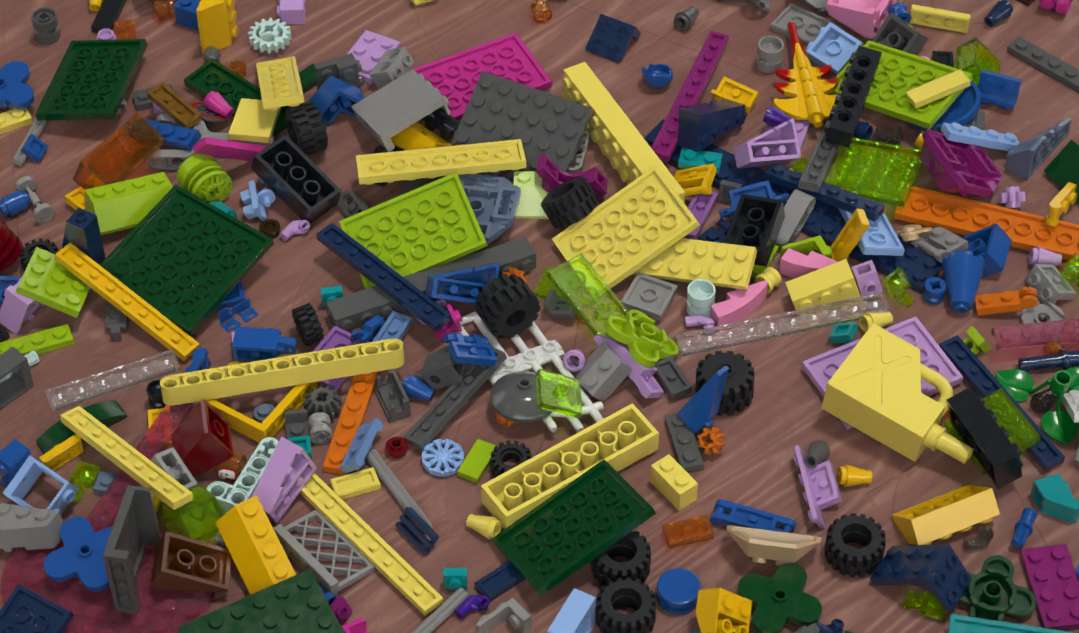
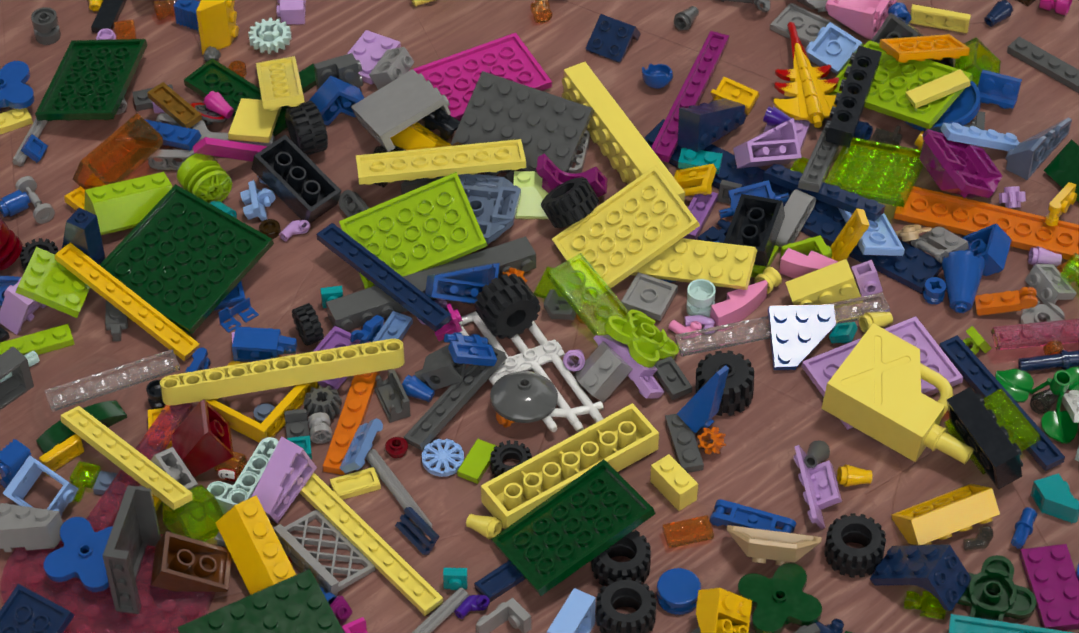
(559, 393): clear neon green plate -> none
(678, 328): none -> bright pink arm
(770, 54): light grey wheel -> none
(797, 332): none -> plate
(897, 284): clear neon green plate -> none
(924, 48): none -> light orange plate

